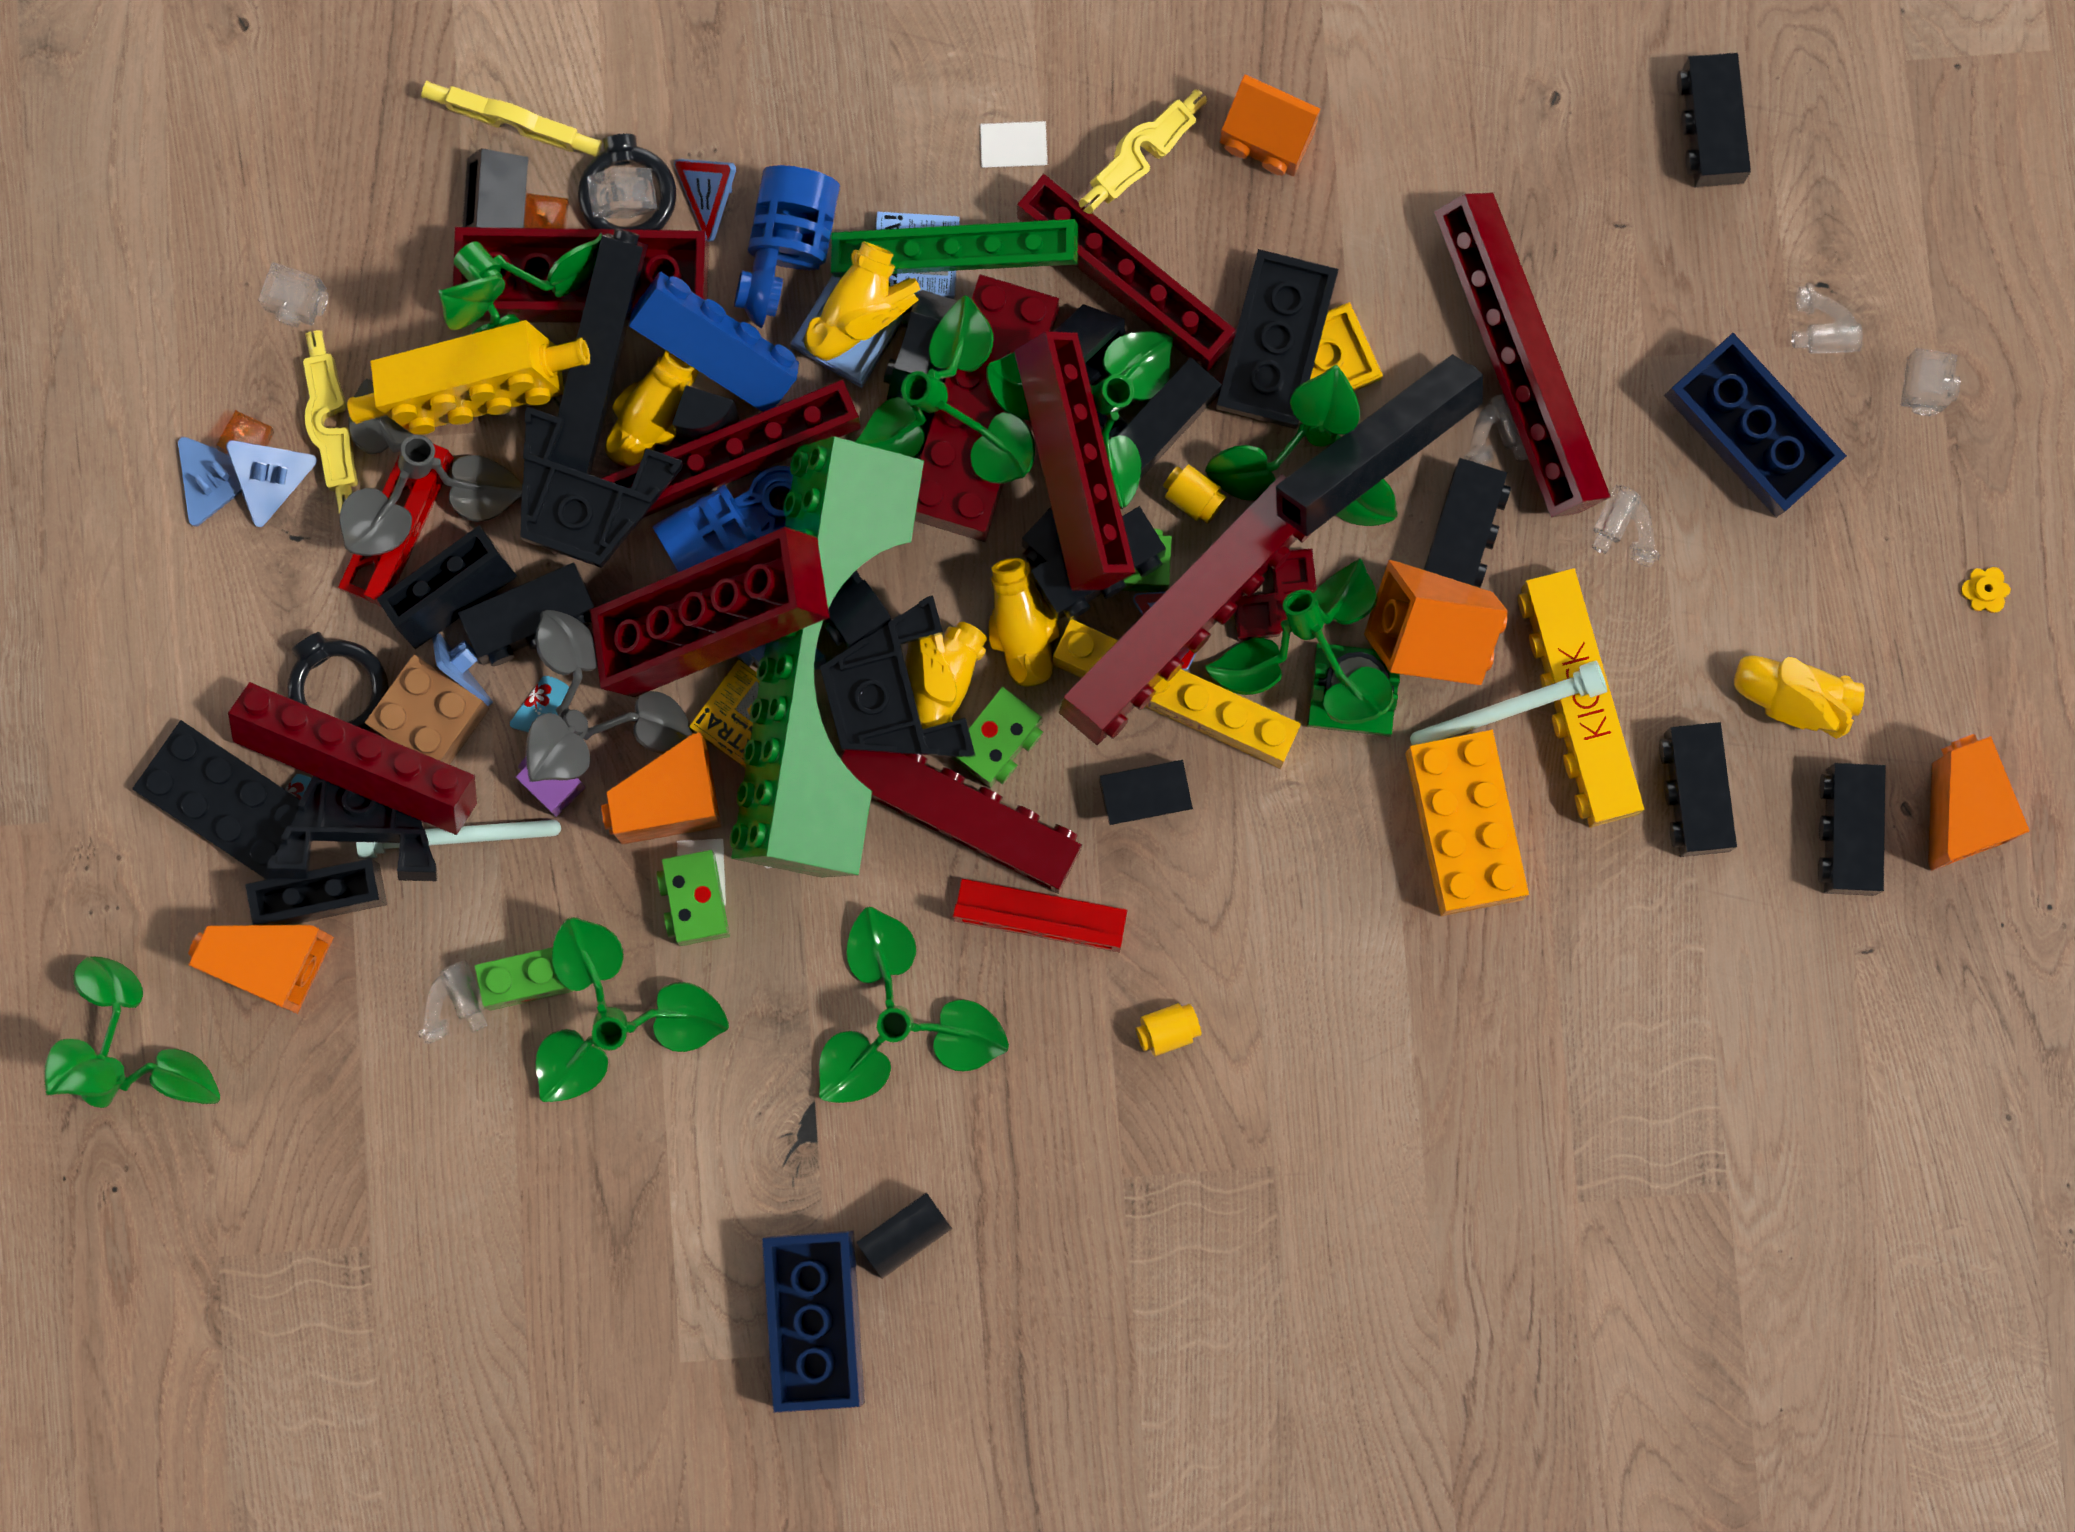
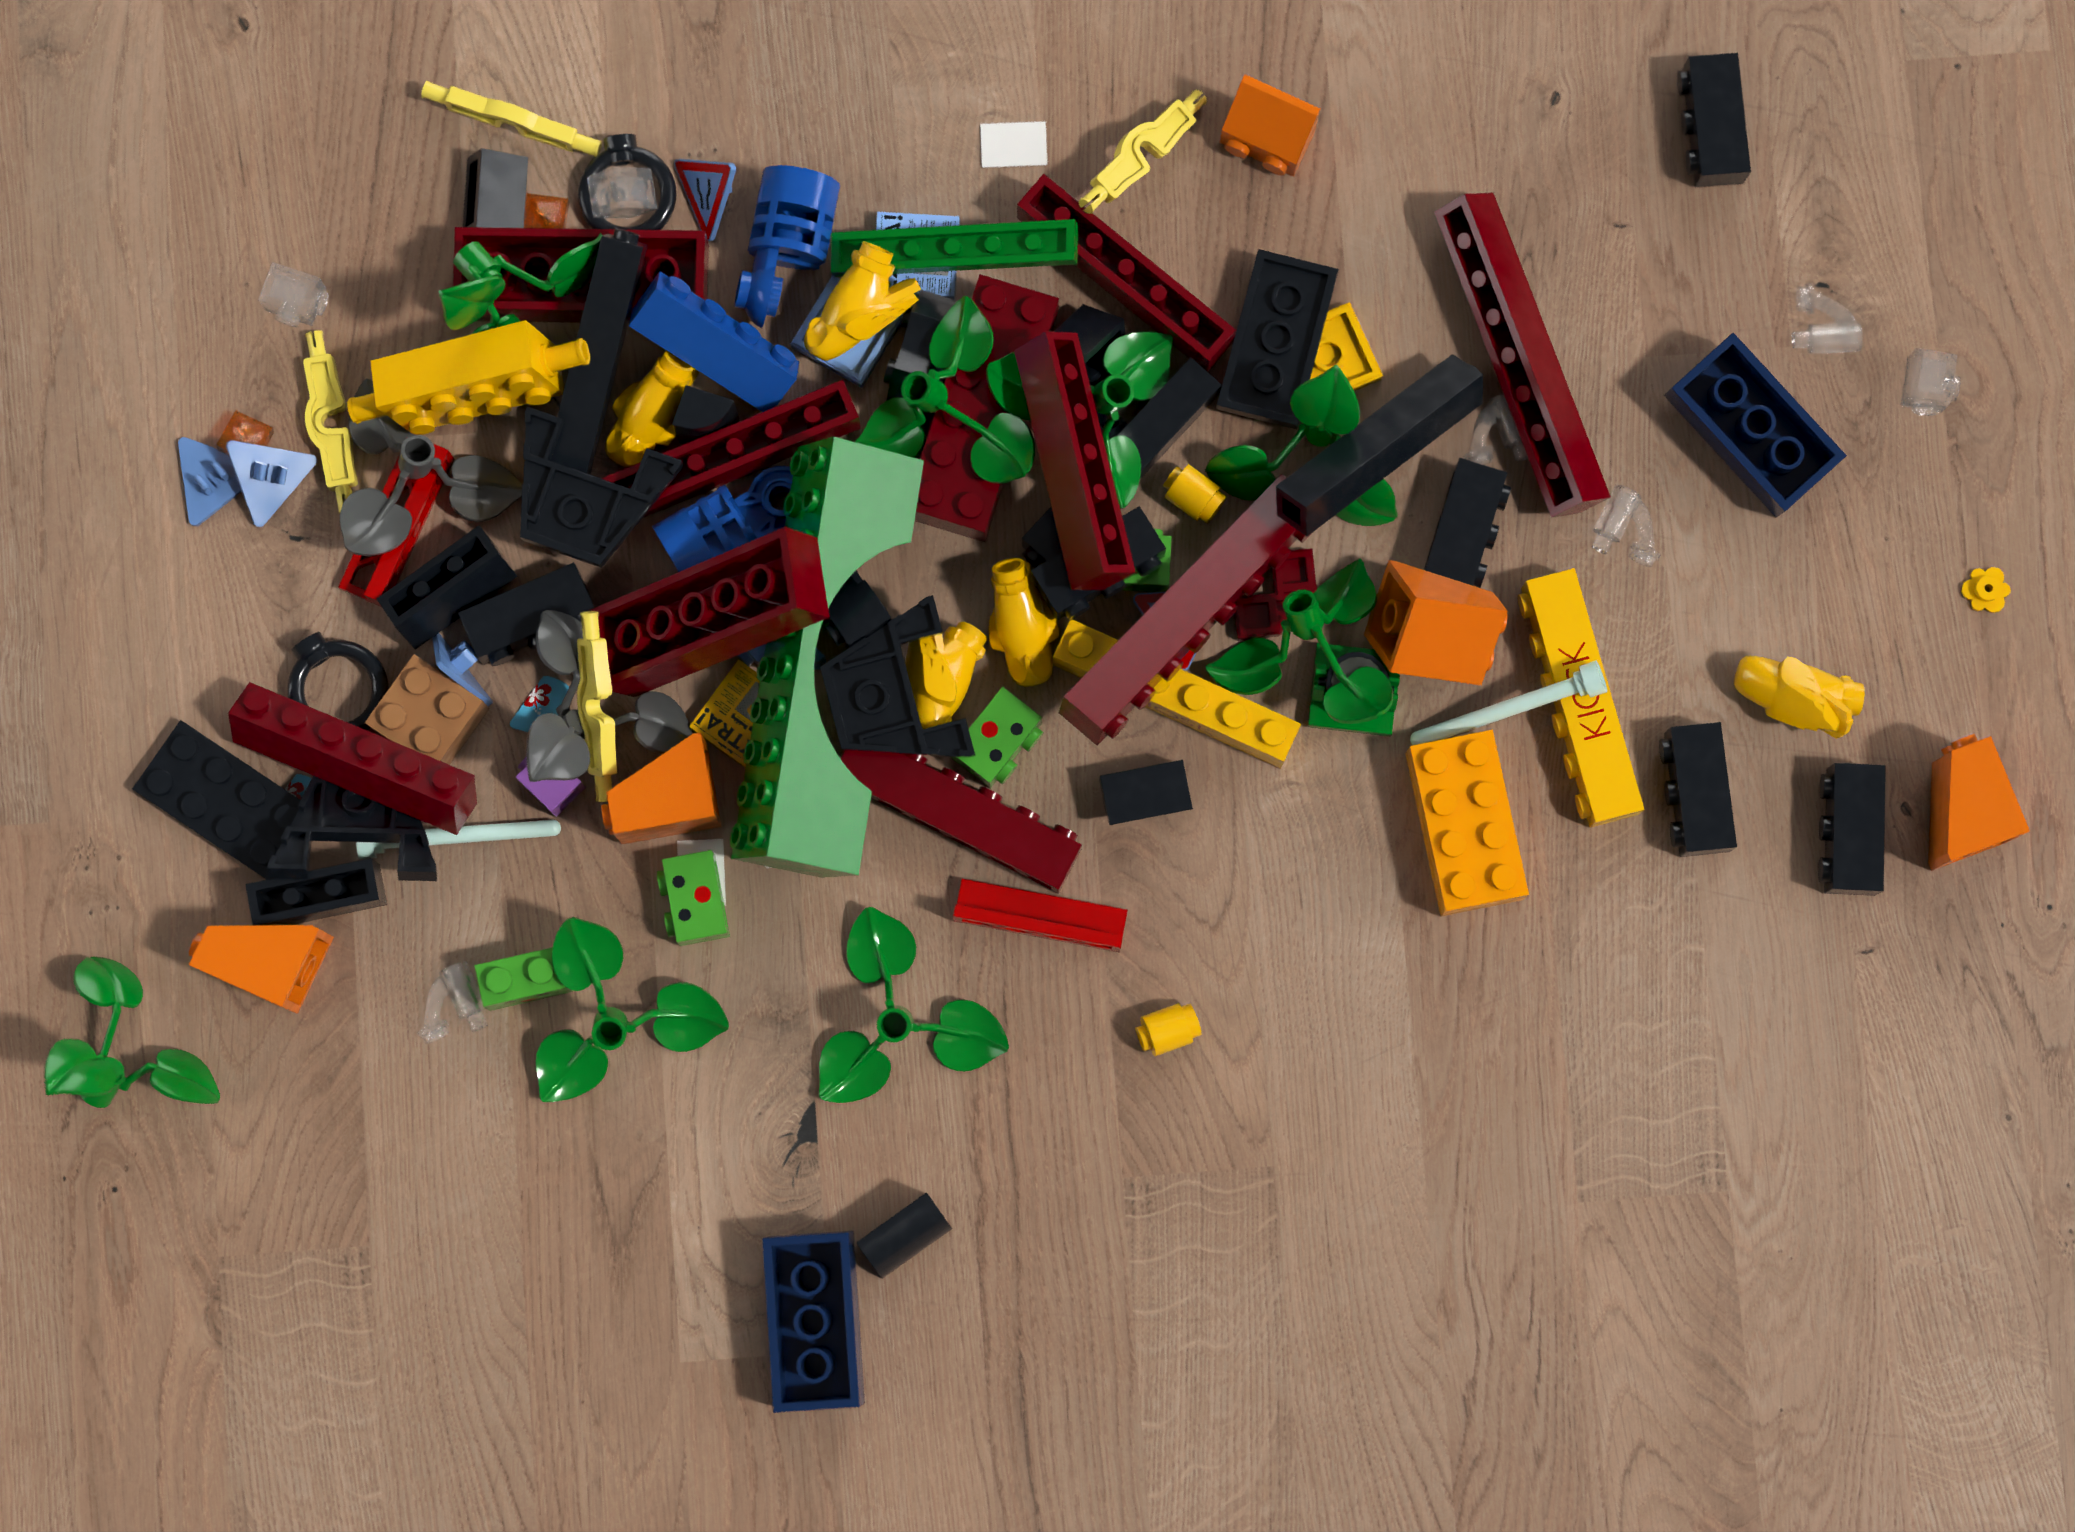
(594, 686): none -> light yellow piece

